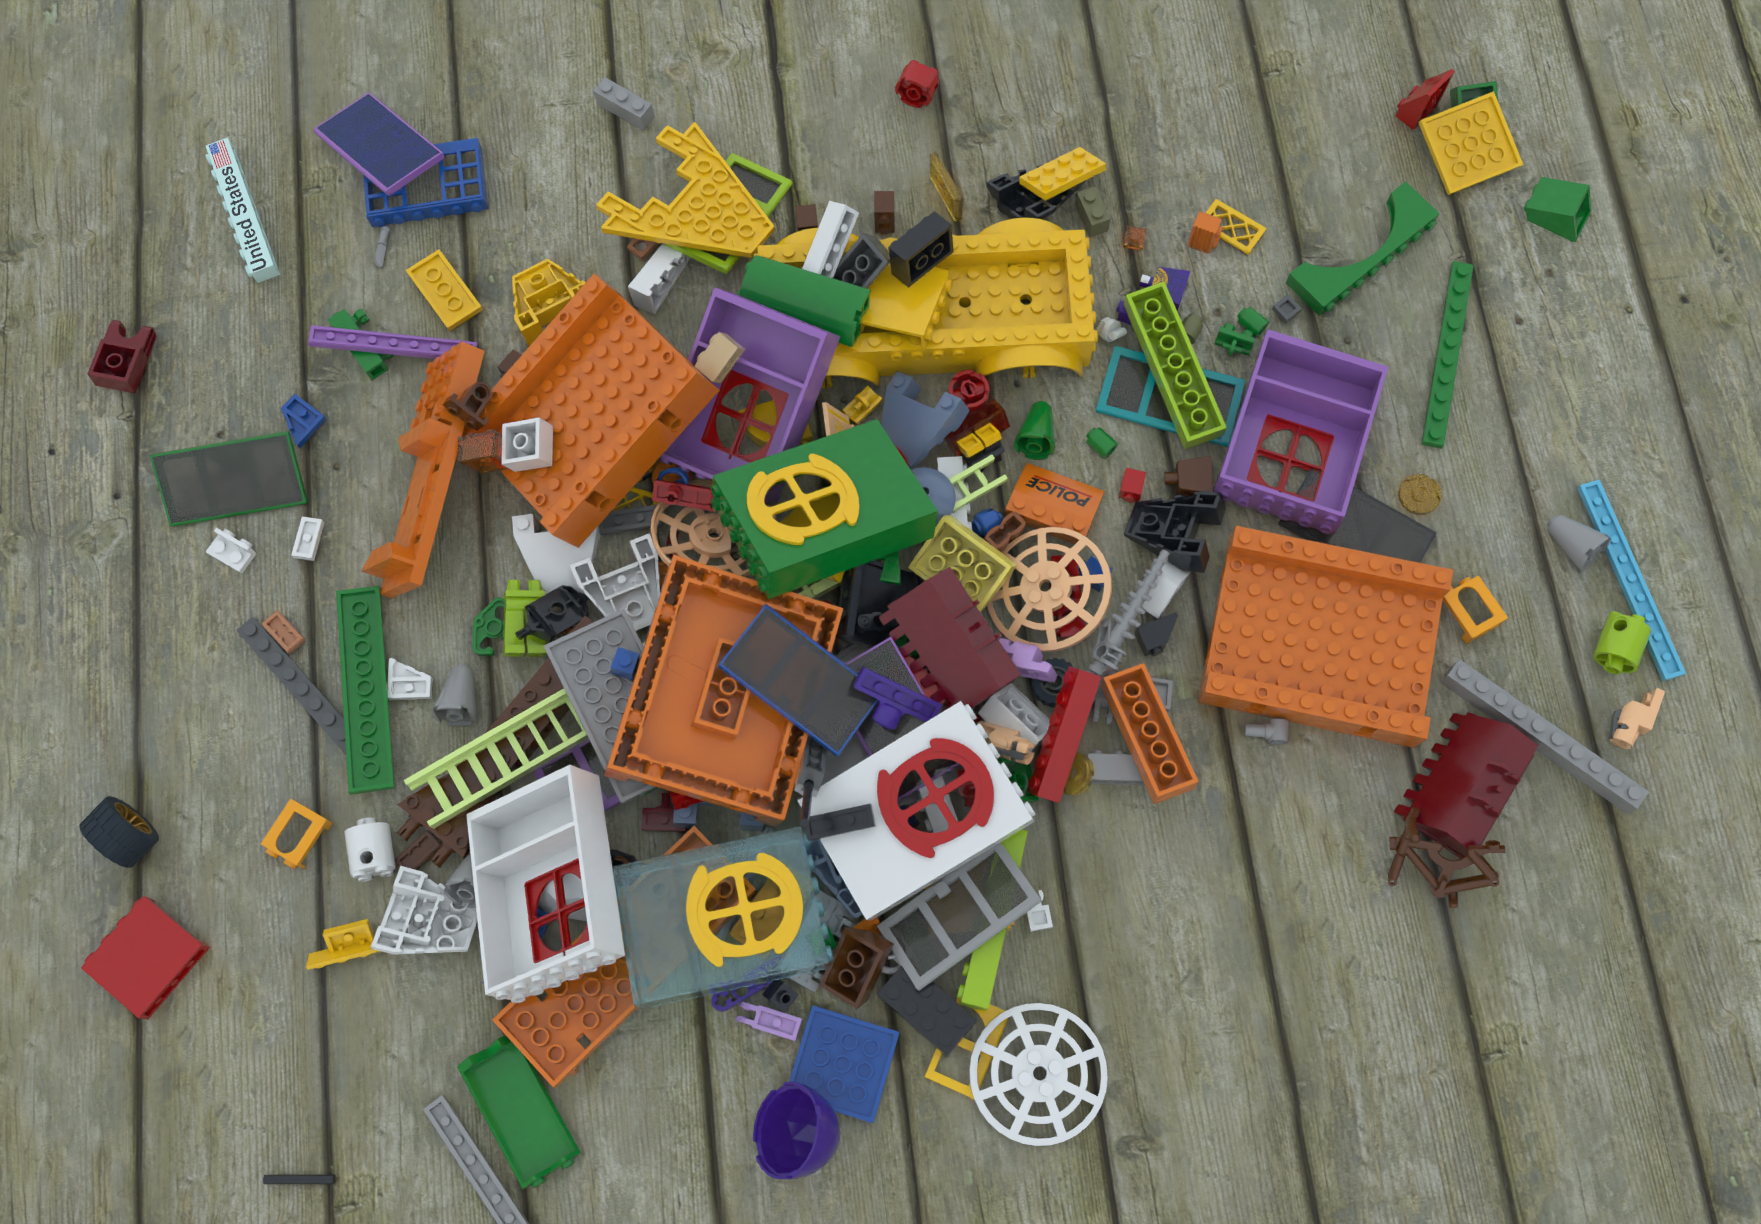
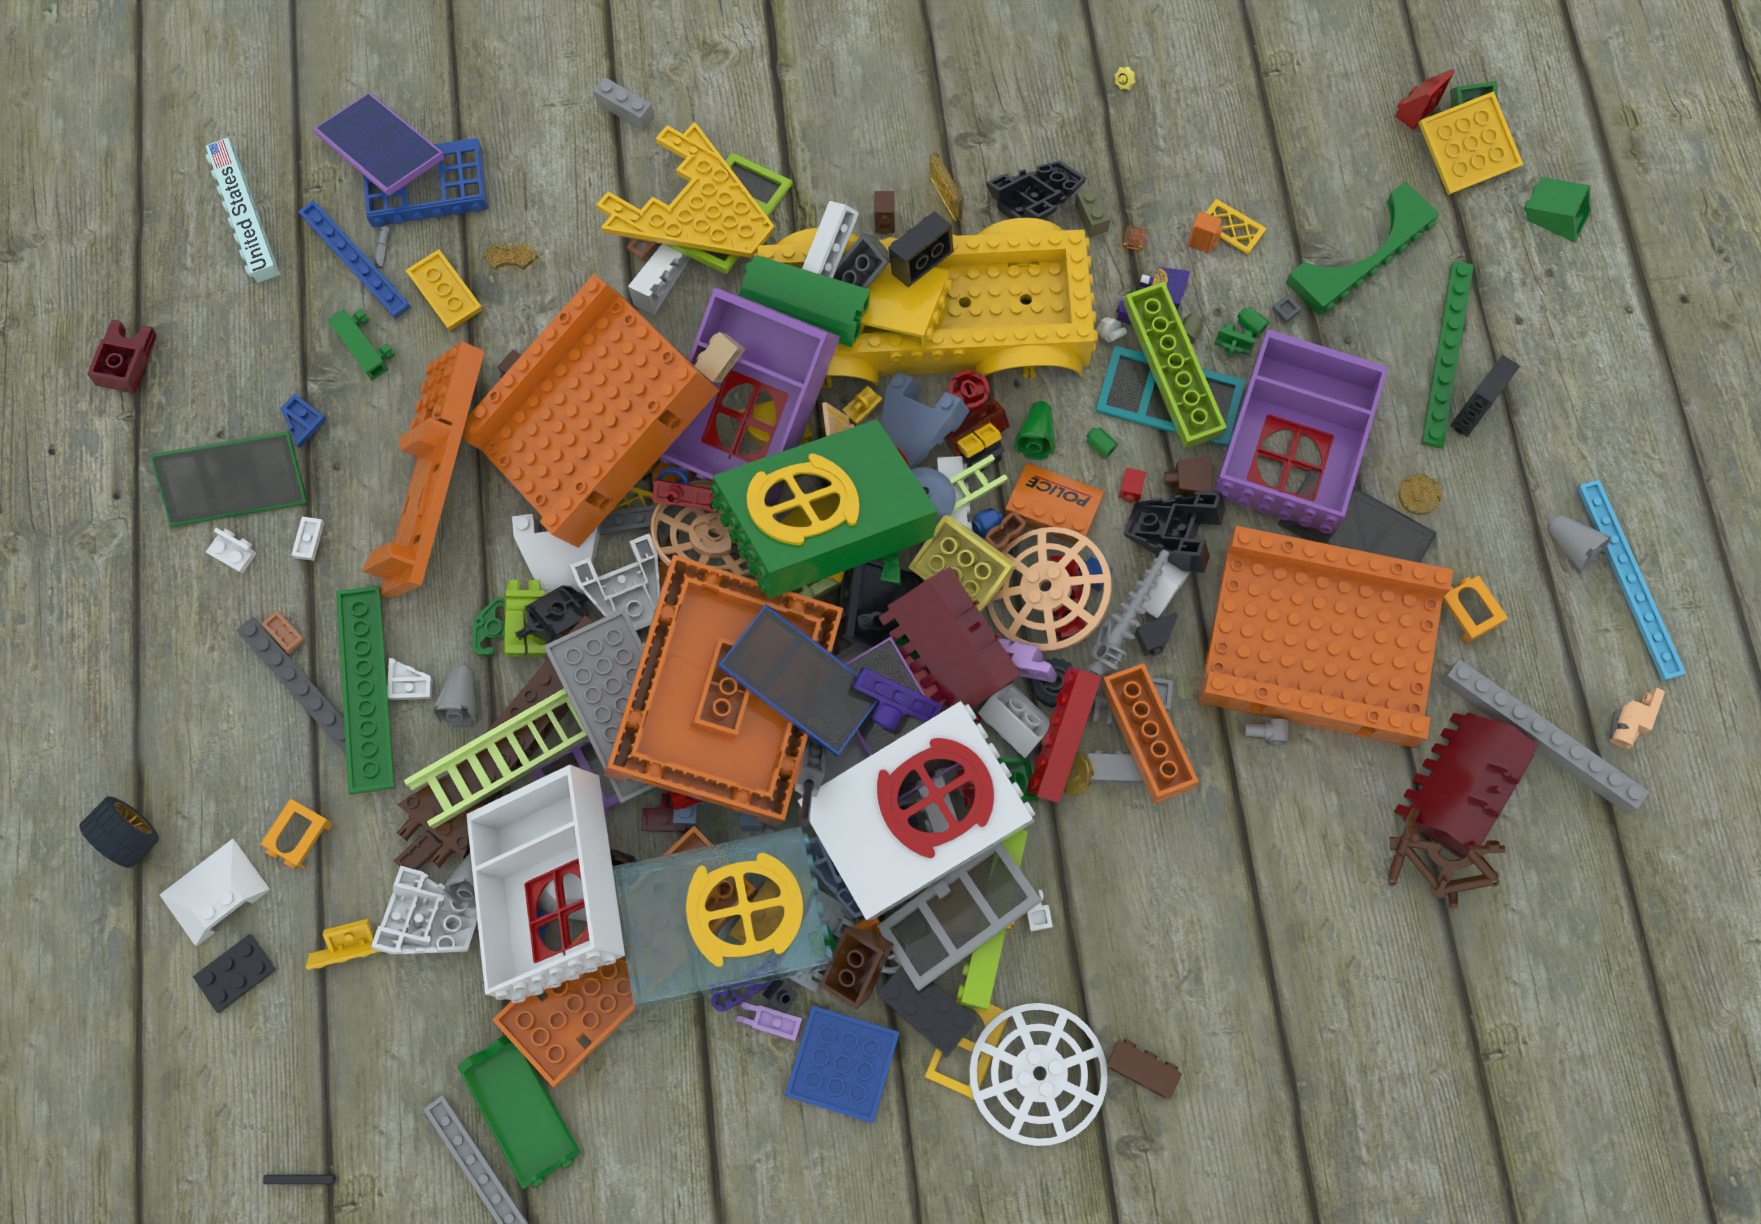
(144, 958): red panel -> none
(214, 891): none -> white slope
(234, 973): none -> black plate
(354, 259): none -> blue plate
(370, 850): white cylinder -> none
(380, 342): medium lavender tile -> none
(469, 405): reddish brown pin -> none
(481, 451): clear orange brick -> none
(518, 256): none -> clear yellow tile
(527, 444): white brick -> none
(540, 296): yellow wedge -> none
(625, 663): blue brick -> none
(795, 1132): dark purple piece -> none
(806, 217): reddish brown brick -> none
(840, 822): black plate -> none
(917, 84): red brick -> none
(1008, 743): light nougat plate -> none
(1062, 173): yellow plate -> none
(1124, 78): none -> light yellow piece
(1144, 1069): none -> reddish brown brick
(1484, 396): none -> black slope
(1622, 643): lime cylinder -> none

